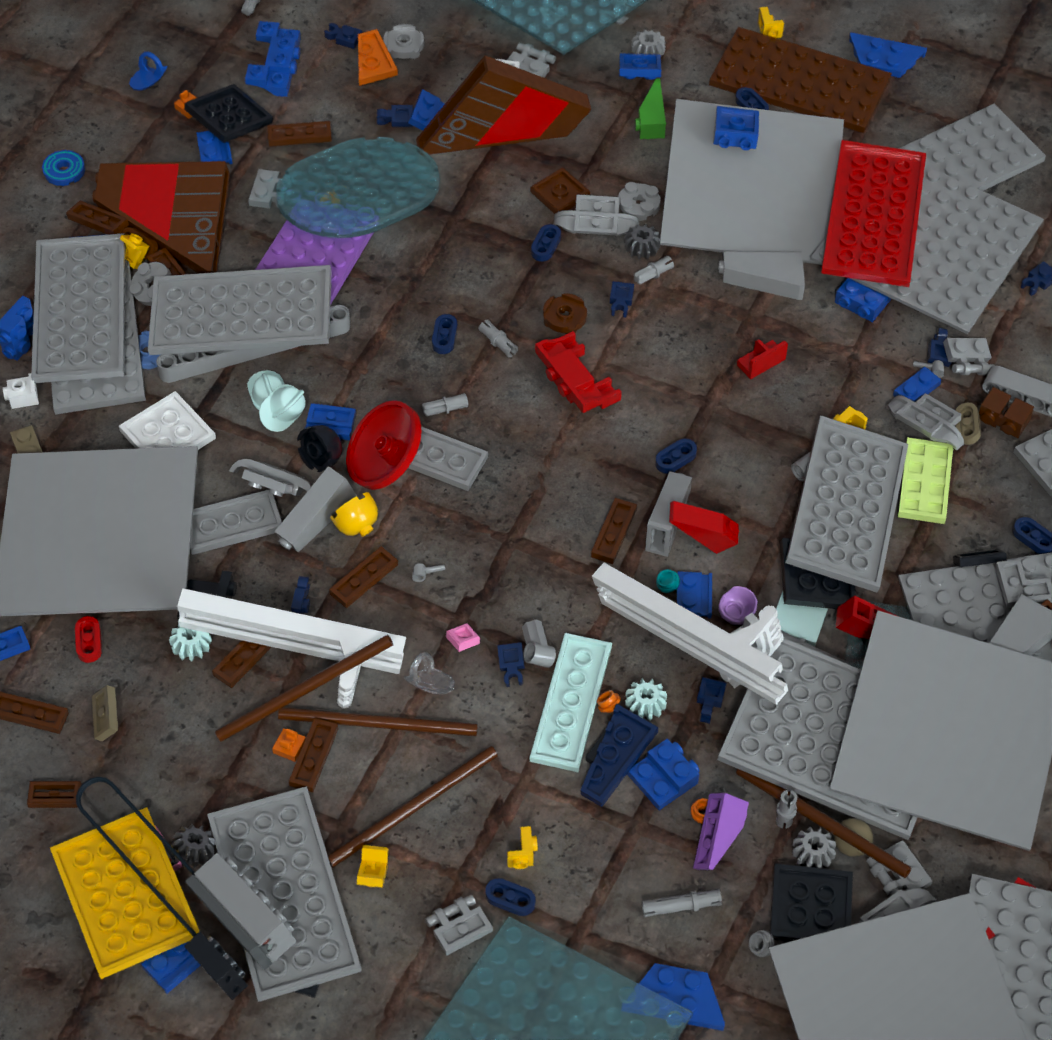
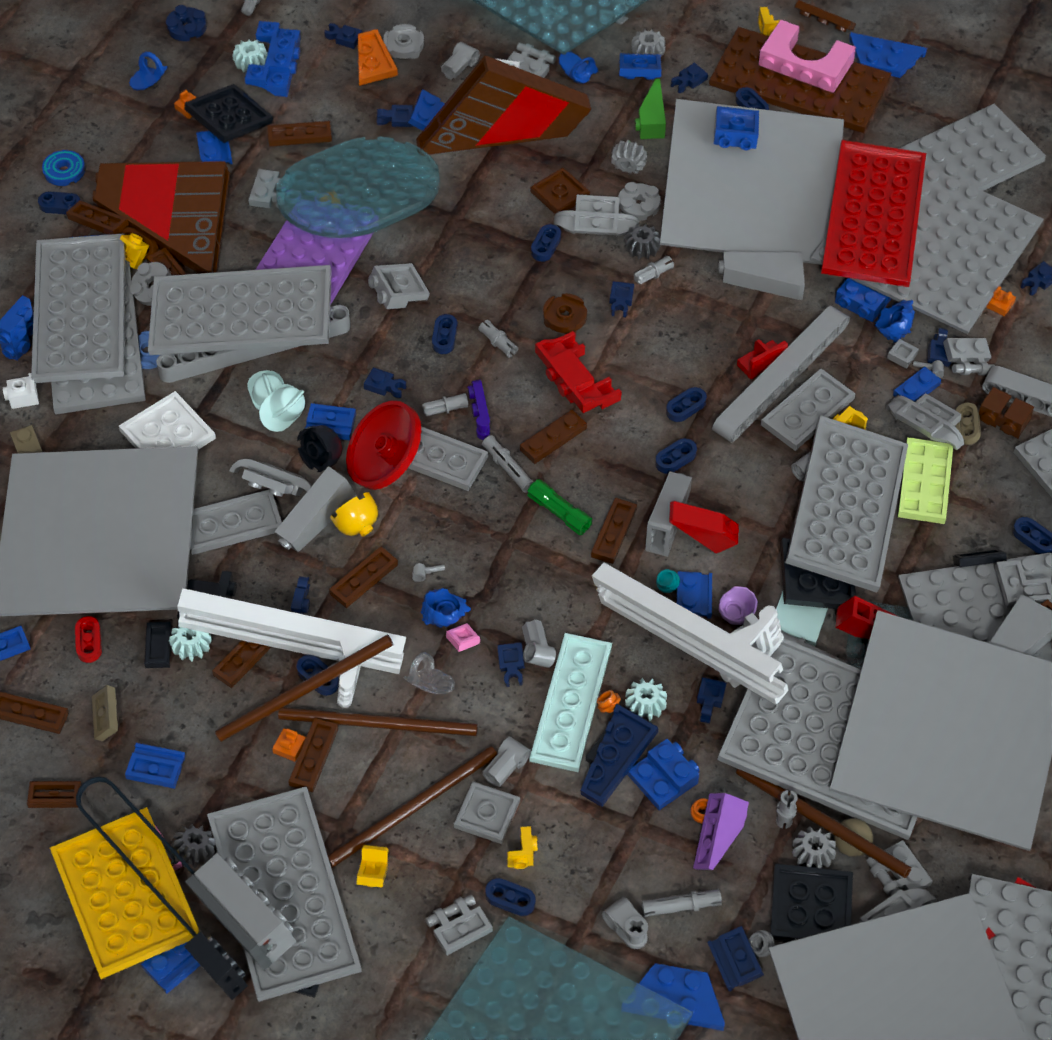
(57, 202): none -> dark blue plate
(155, 765): none -> blue plate
(158, 645): none -> black tile
(195, 21): none -> dark blue plate
(249, 53): none -> light aqua gear
(312, 662): none -> dark blue plate
(382, 381): none -> dark blue plate
(397, 285): none -> light grey plate
(442, 608): none -> blue hair
(462, 57): none -> light grey piece
(479, 409): none -> dark purple plate
(487, 812): none -> light grey plate
(492, 447): none -> light grey pin
(509, 757): none -> light grey piece
(553, 436): none -> reddish brown plate
(573, 517): none -> green axle
(577, 68): none -> blue piece
(627, 923): none -> light grey piece
(629, 157): none -> light grey gear
(684, 404): none -> dark blue plate
(690, 76): none -> dark blue plate
(735, 958): none -> dark blue plate
(780, 373): none -> light grey beam
(798, 415): none -> light grey plate
(822, 73): none -> bright pink arch
(824, 16): none -> reddish brown plate
(896, 321): none -> blue hair
(902, 353): none -> light grey plate
(1001, 301): none -> orange tile

